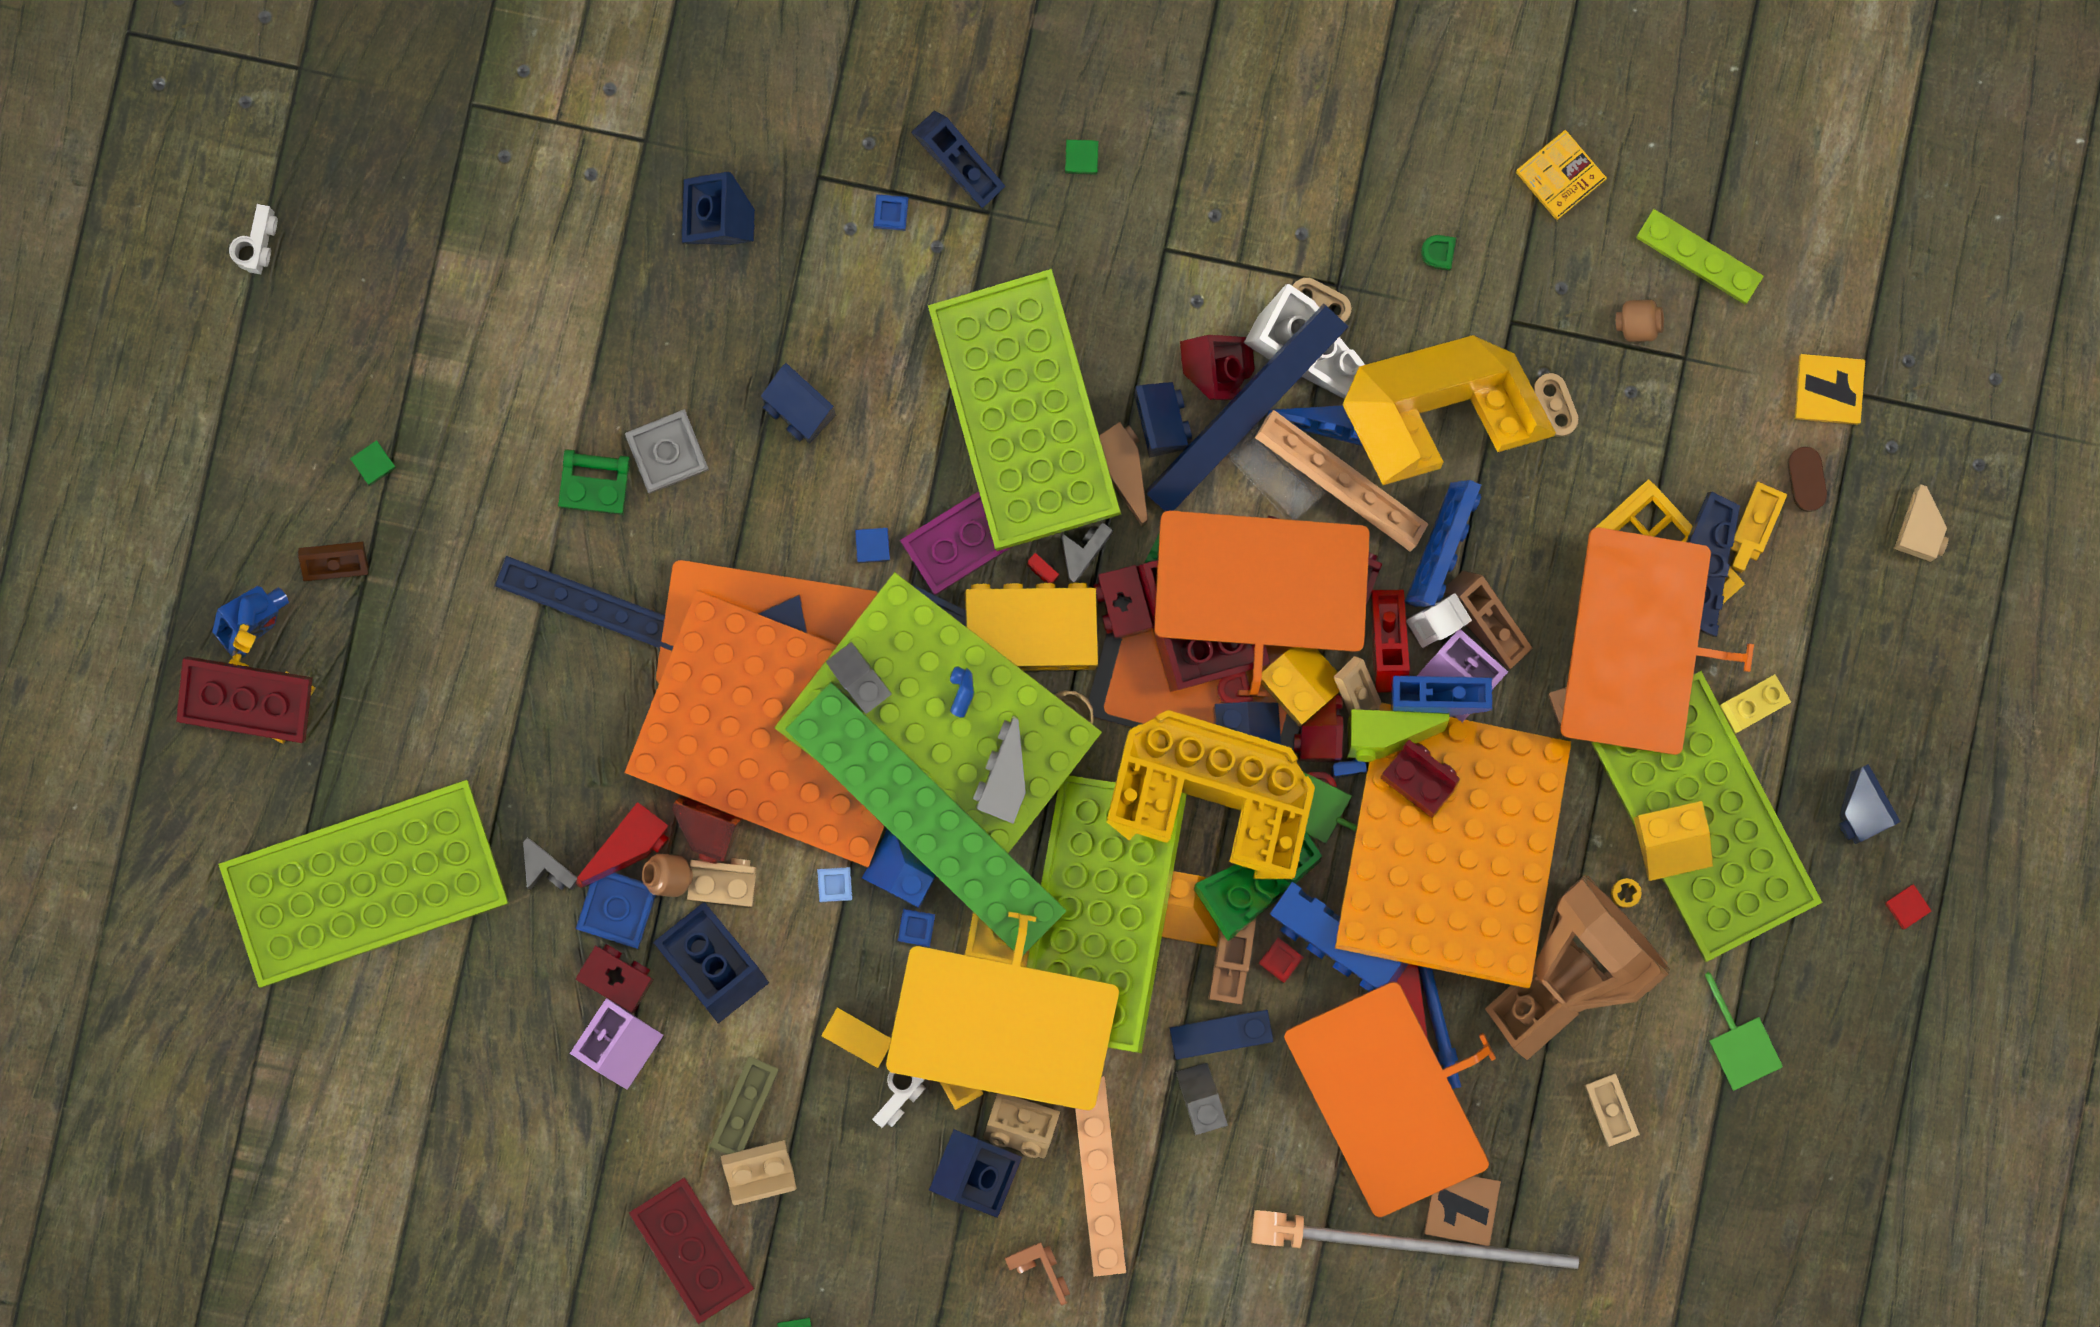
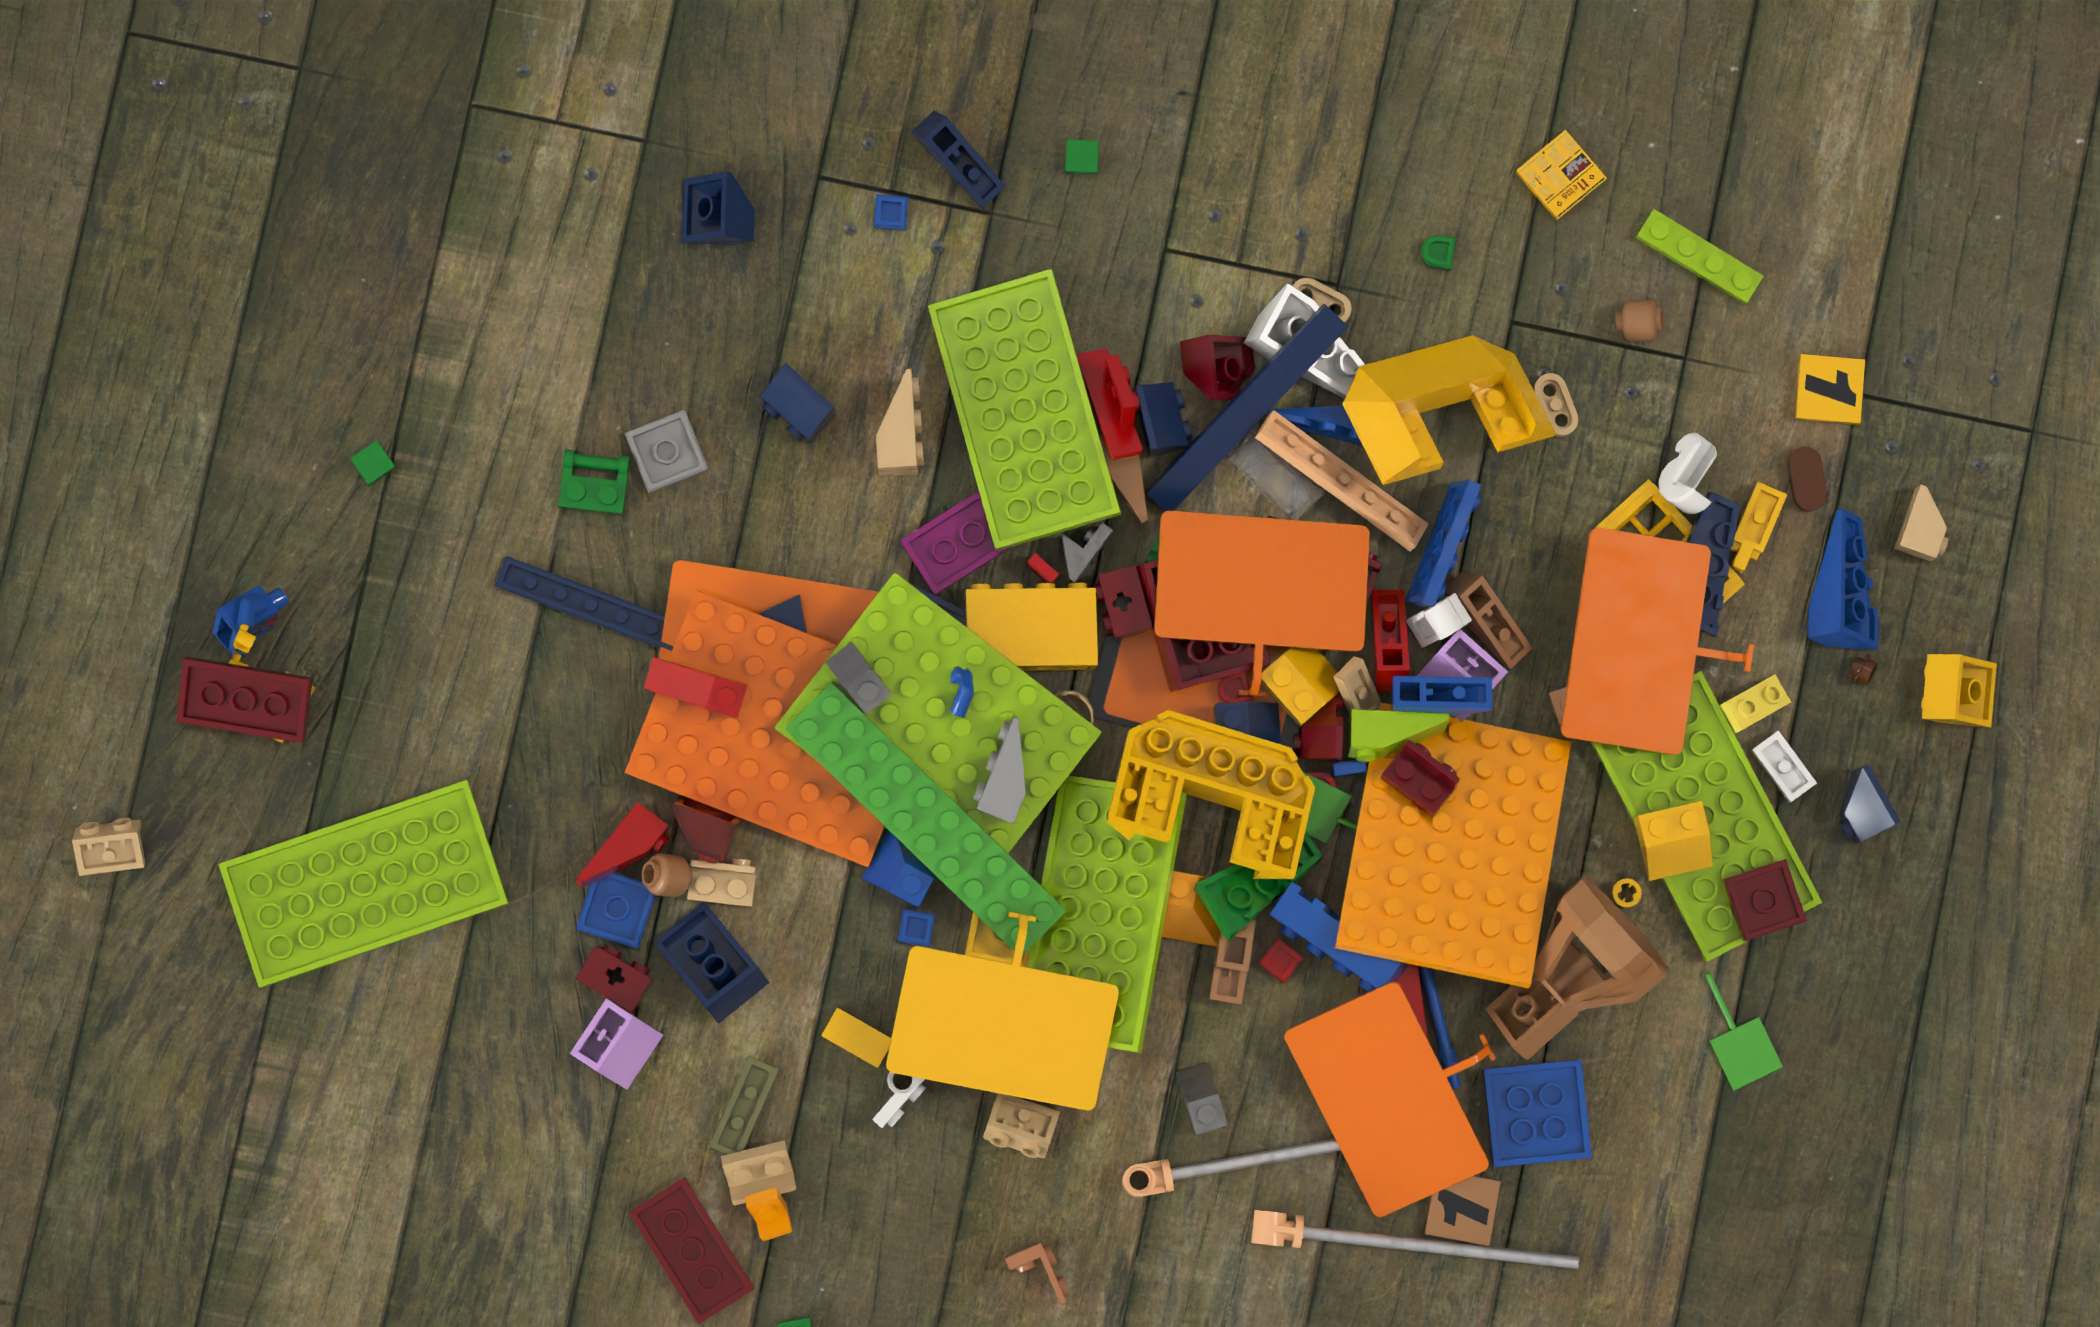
(108, 846): none -> tan bracket
(263, 226): white plate -> none
(333, 561): reddish brown plate -> none
(539, 861): flat silver slope -> none
(695, 686): none -> red slope
(769, 1213): none -> light orange bracket
(834, 884): light blue tile -> none
(872, 545): blue tile -> none
(896, 437): none -> tan slope
(960, 1095): yellow tile -> none
(975, 1173): dark blue slope -> none
(1100, 1187): light nougat plate -> none
(1112, 401): none -> red bracket
(1161, 1176): none -> flat silver piece
(1221, 1034): dark blue slope -> none
(1537, 1113): none -> blue plate
(1611, 1110): tan plate -> none
(1685, 472): none -> white animal
(1764, 900): none -> dark red tile
(1783, 766): none -> white plate
(1840, 600): none -> blue wedge
(1863, 670): none -> reddish brown plate
(1908, 906): red tile -> none
(1959, 690): none -> yellow slope

